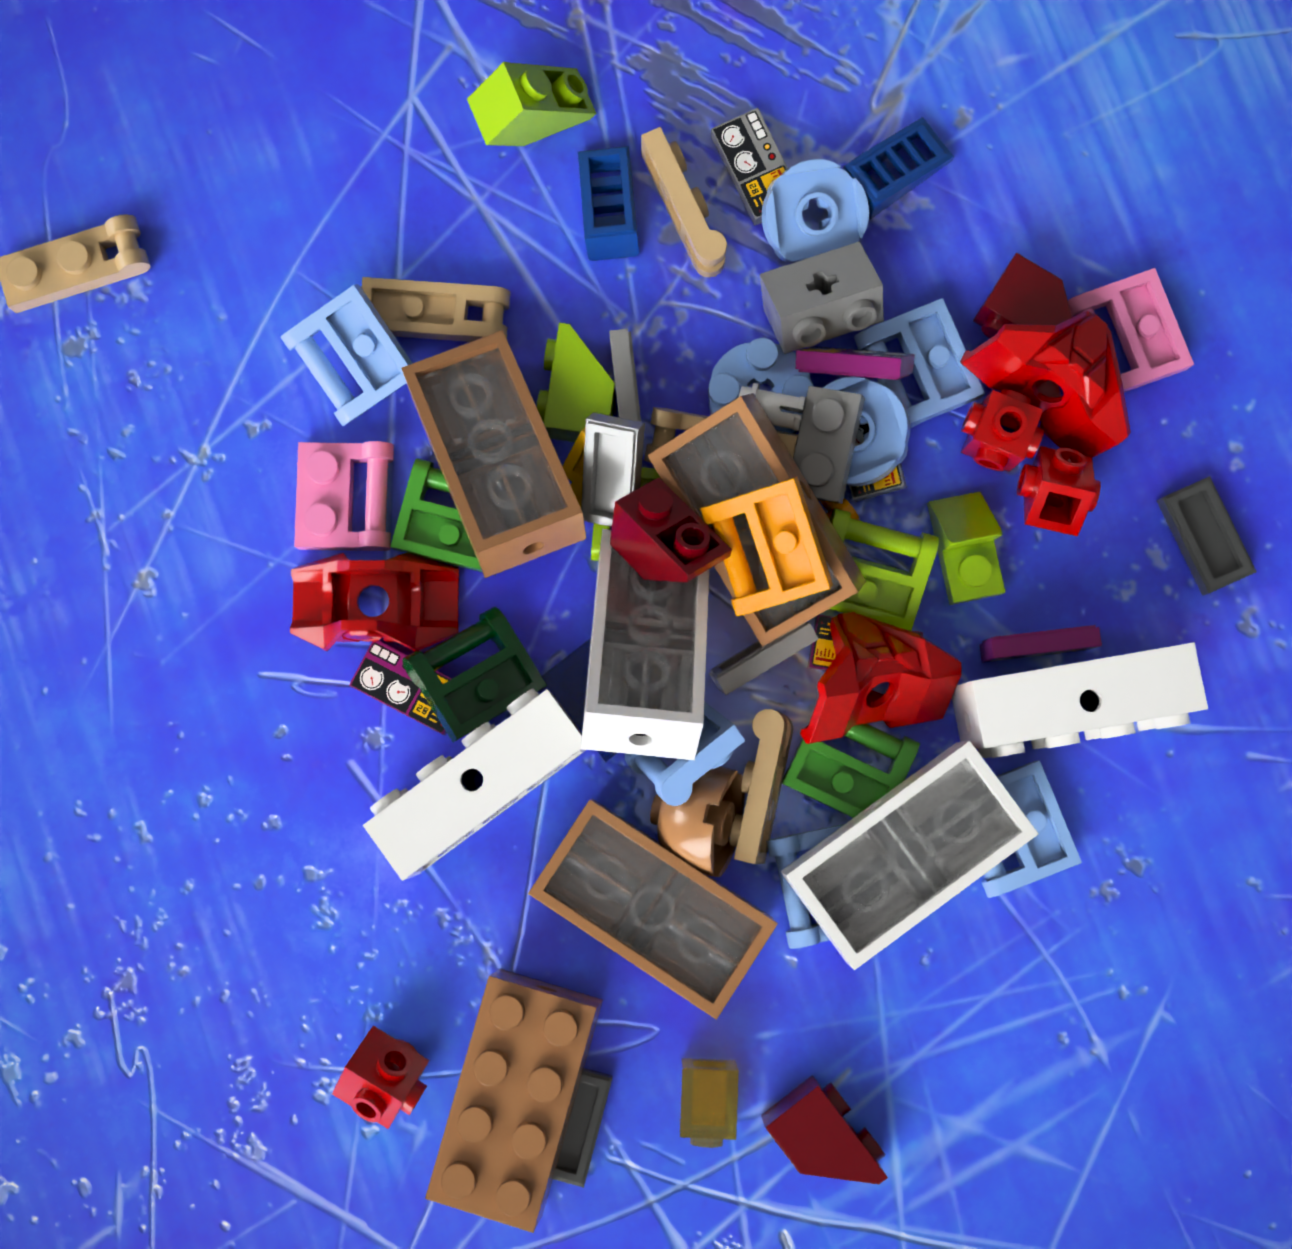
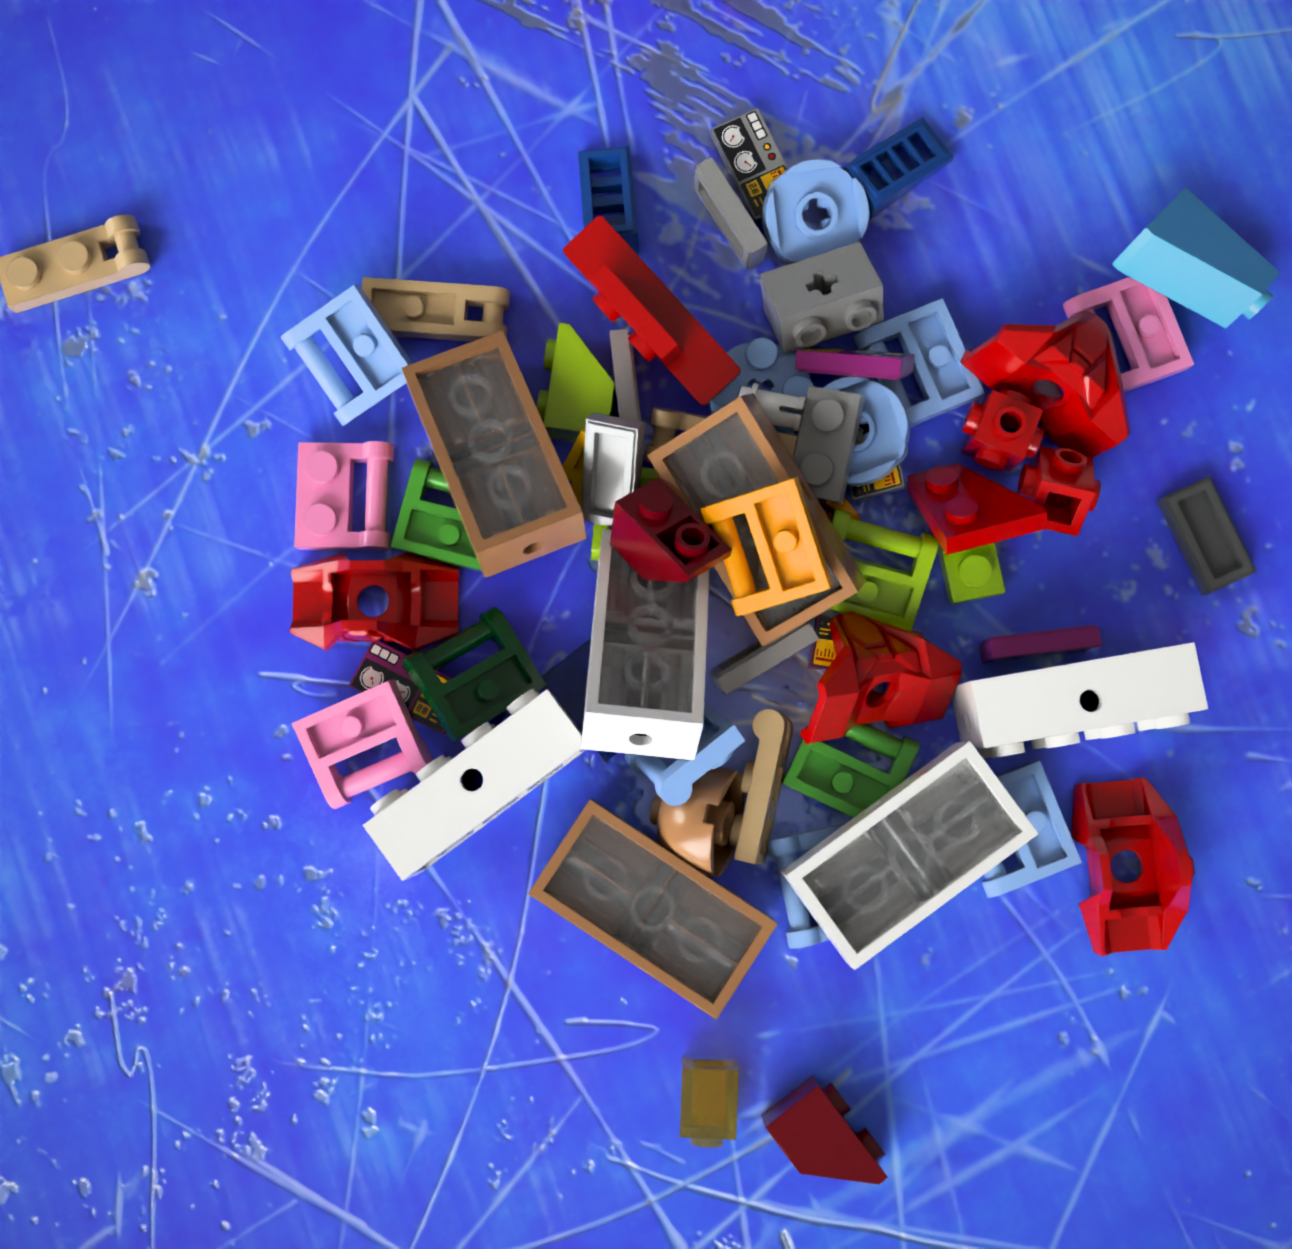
(356, 727): none -> bright pink plate
(382, 1078): red brick -> none
(514, 1100): medium nougat brick -> none
(529, 103): lime slope -> none
(583, 1128): dark grey tile -> none
(651, 310): none -> red bracket
(683, 204): tan plate -> none
(729, 214): none -> light grey tile
(971, 509): none -> red wing
(1024, 296): dark red slope -> none
(1152, 906): none -> red piece
(1199, 262): none -> medium azure slope

